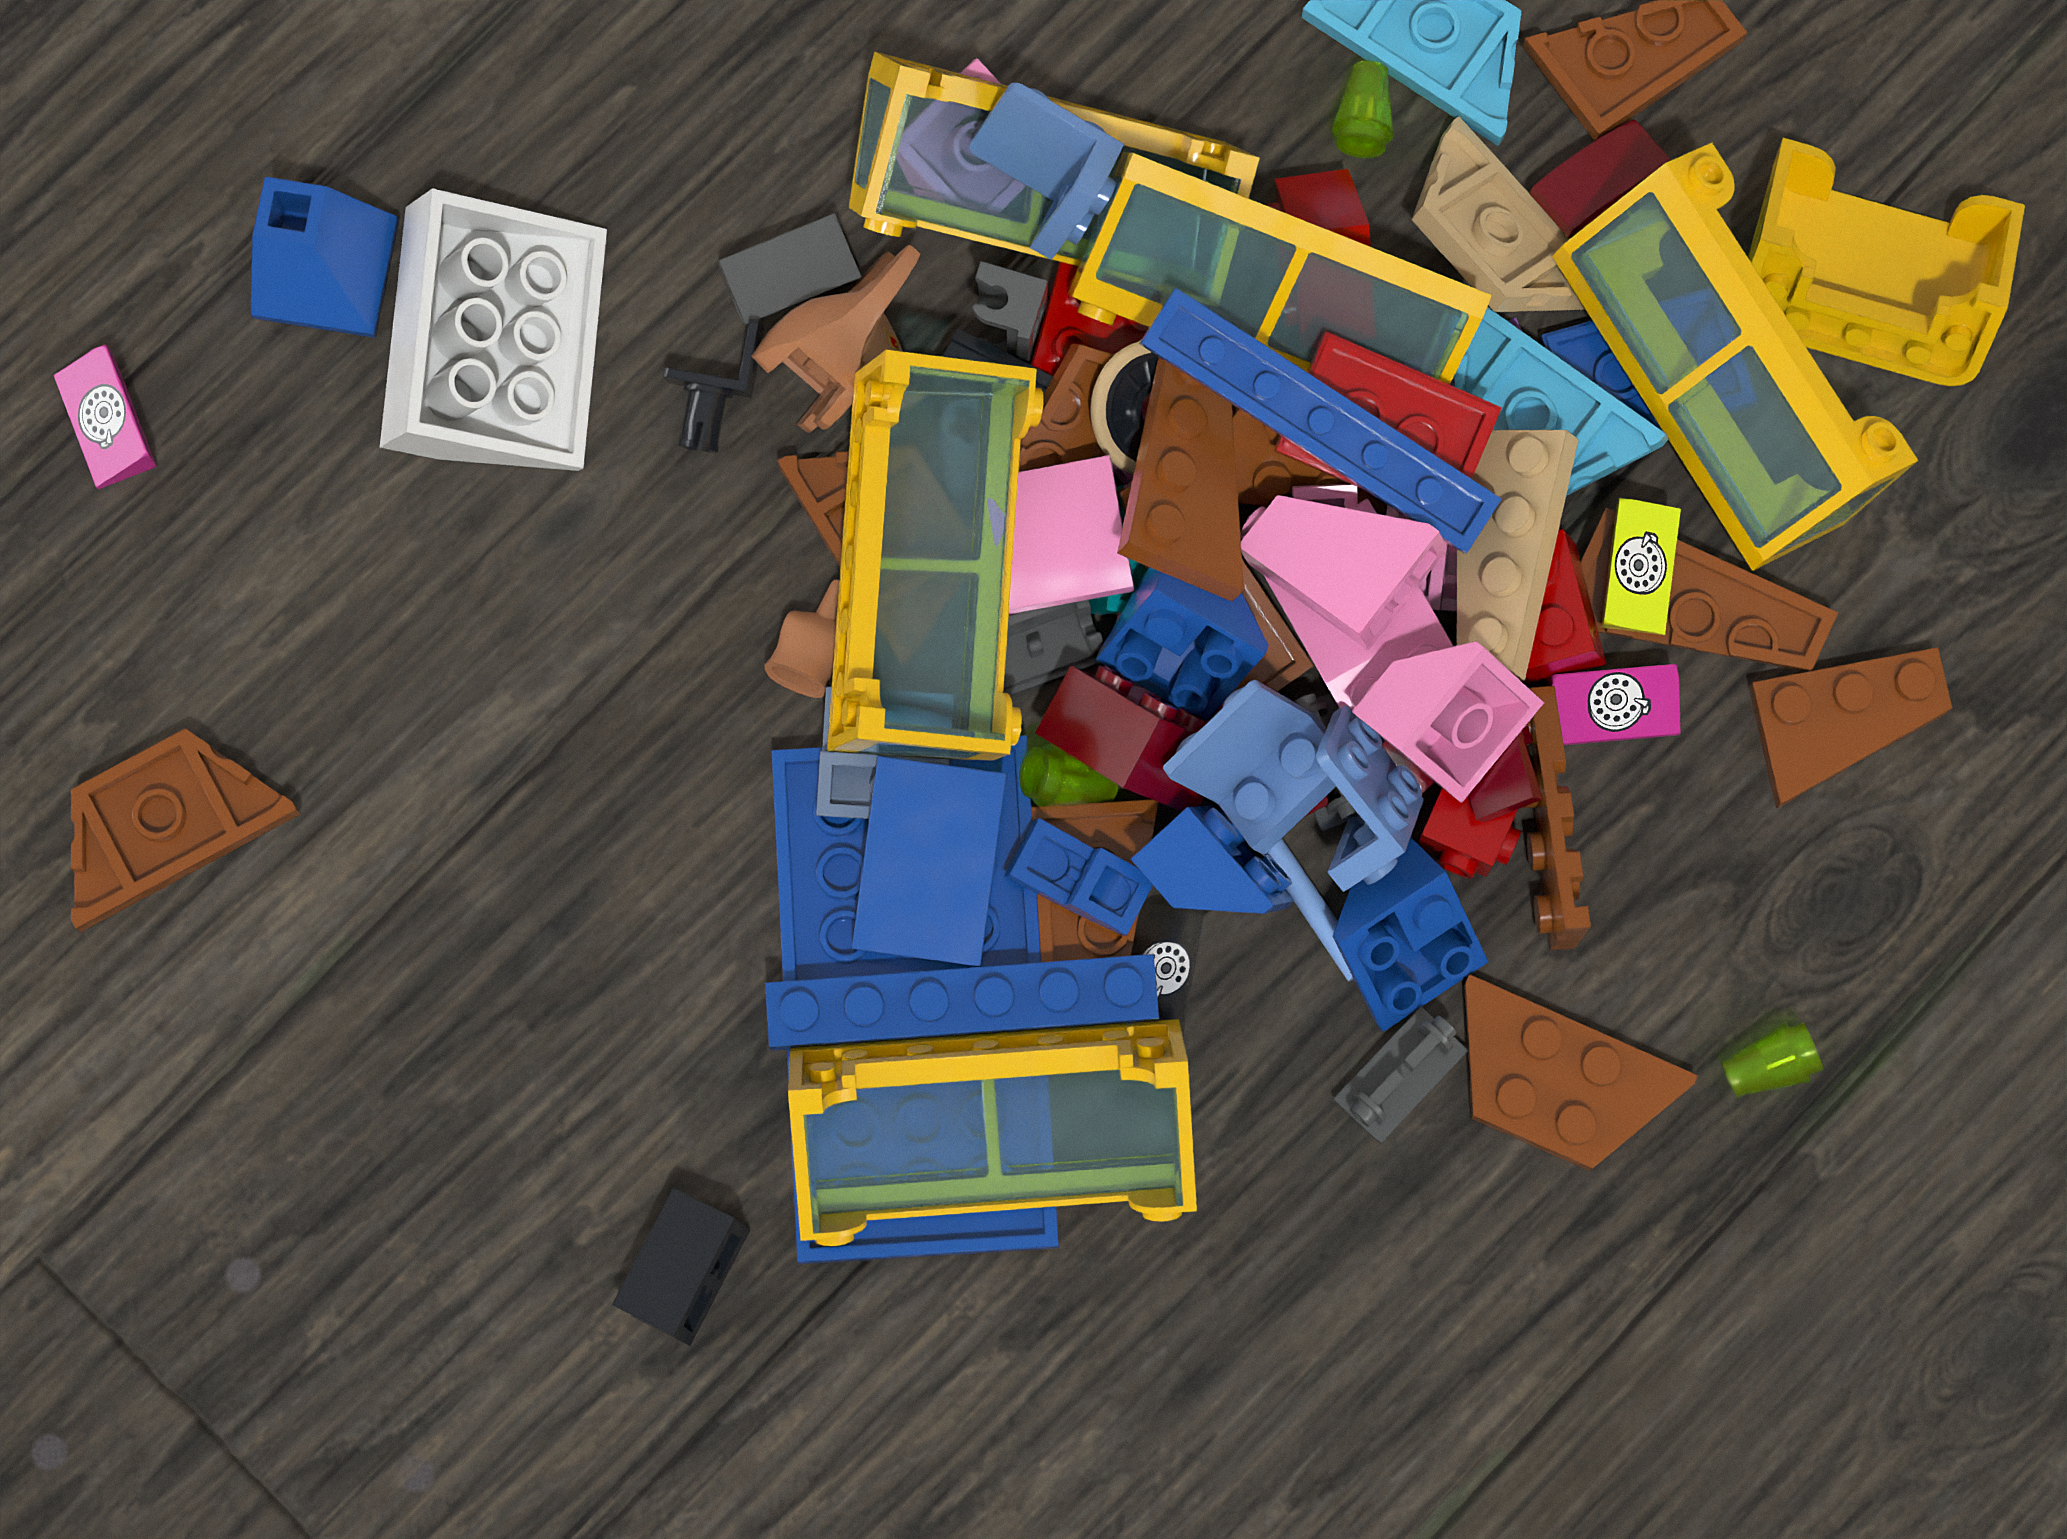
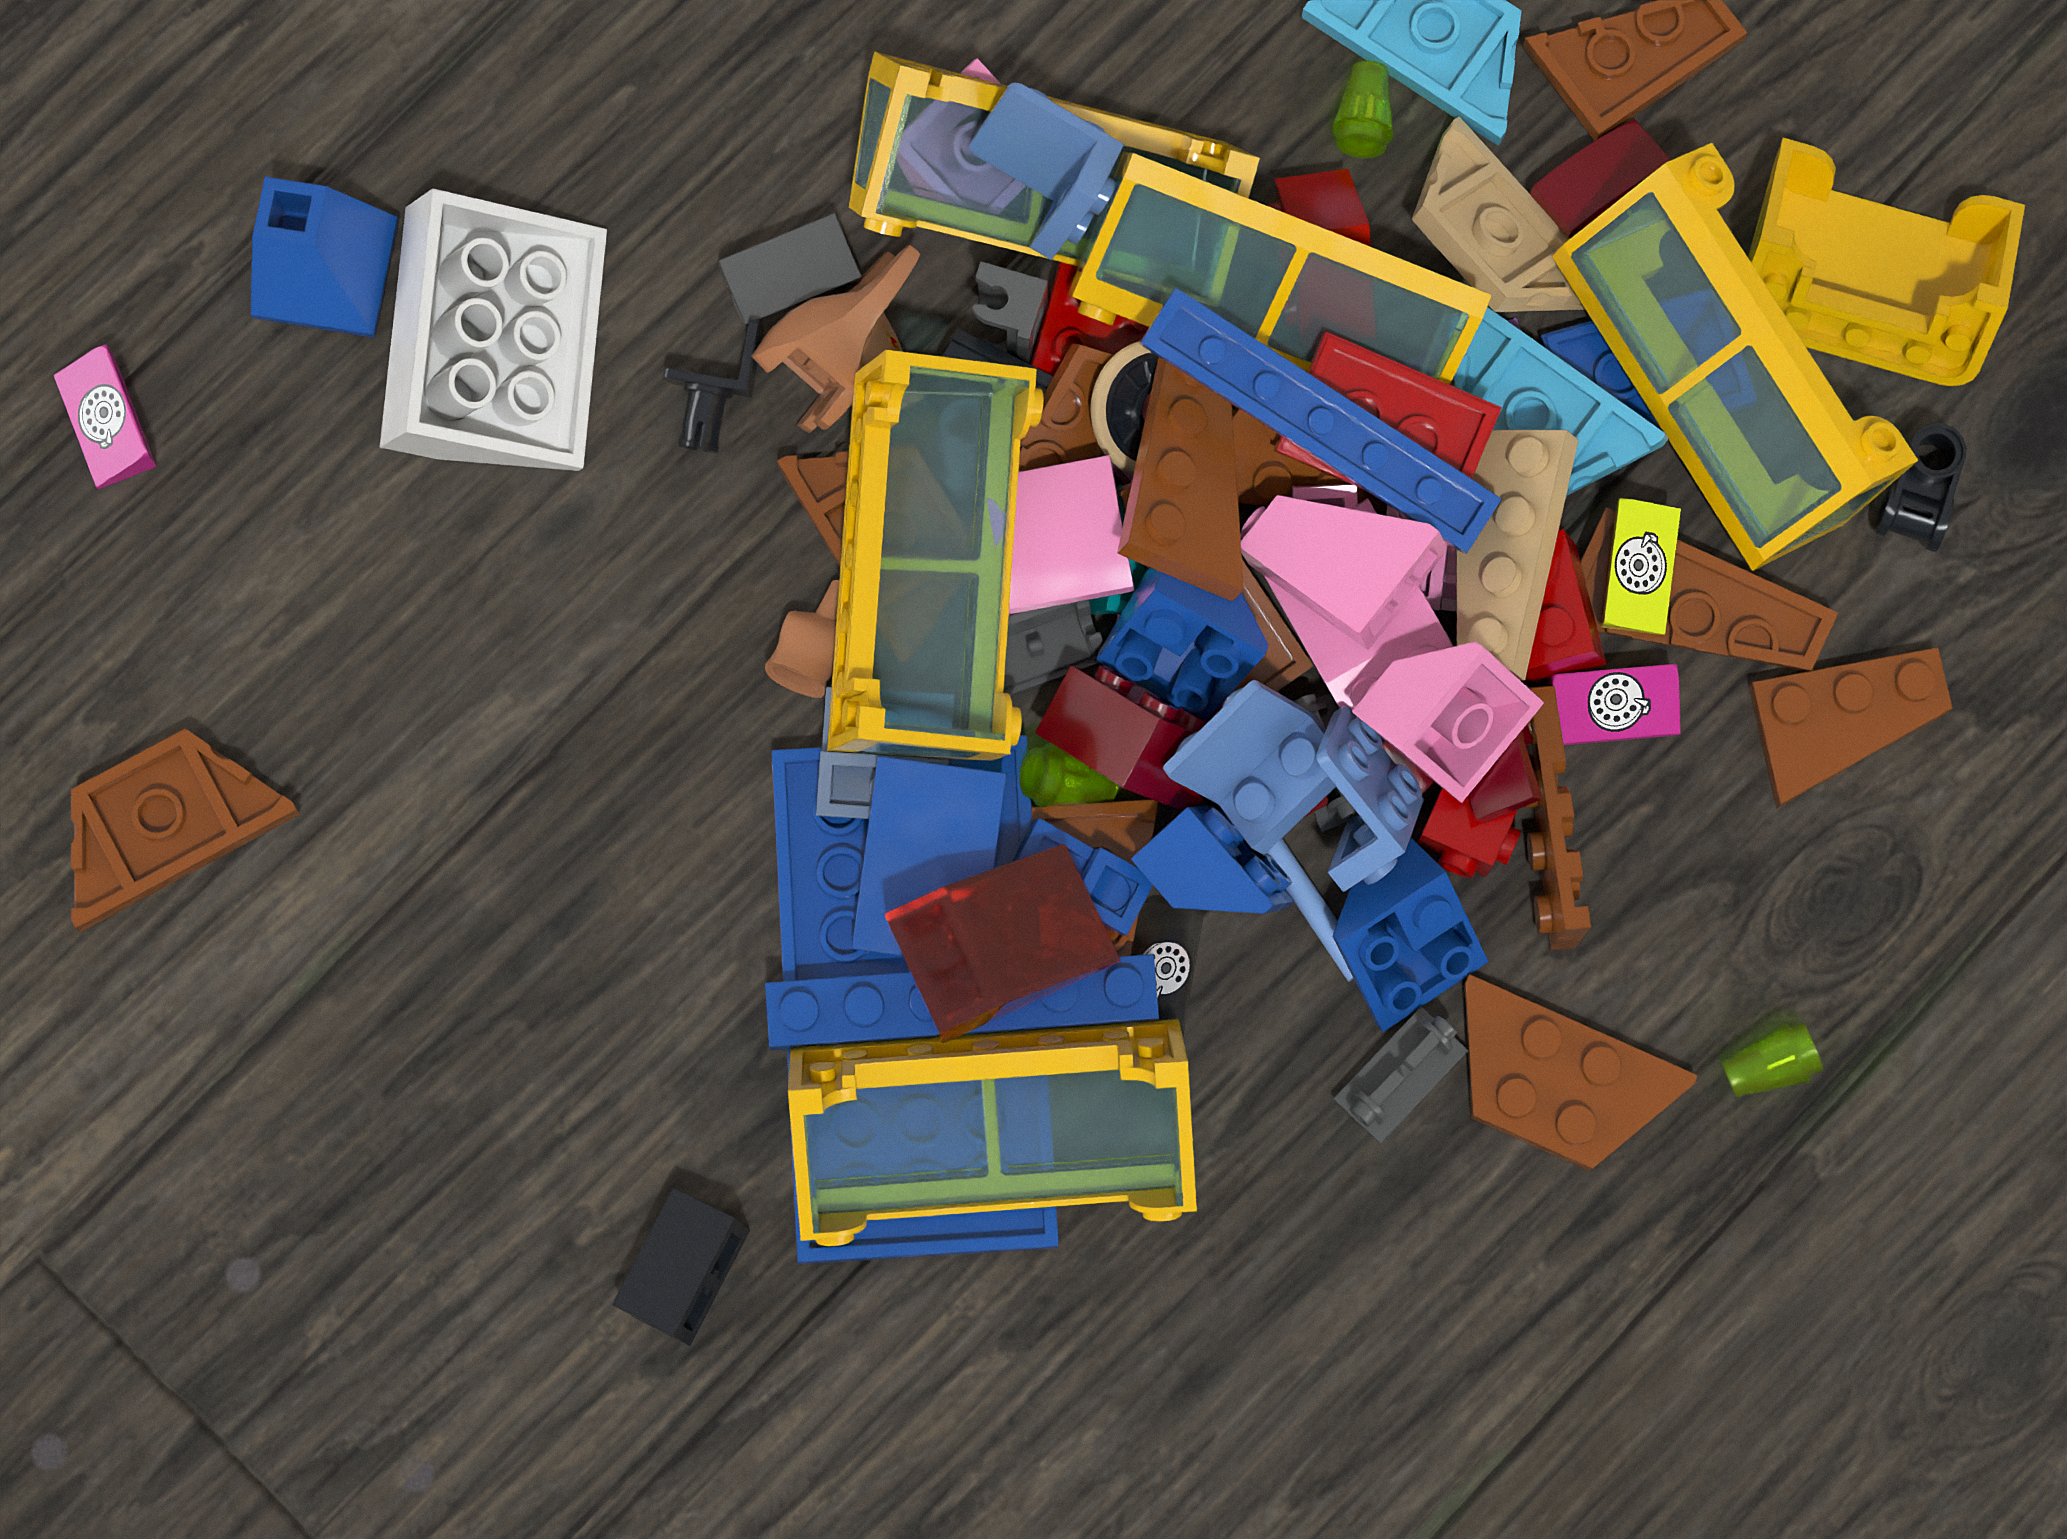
(1000, 940): none -> clear red slope
(1922, 498): none -> black piece

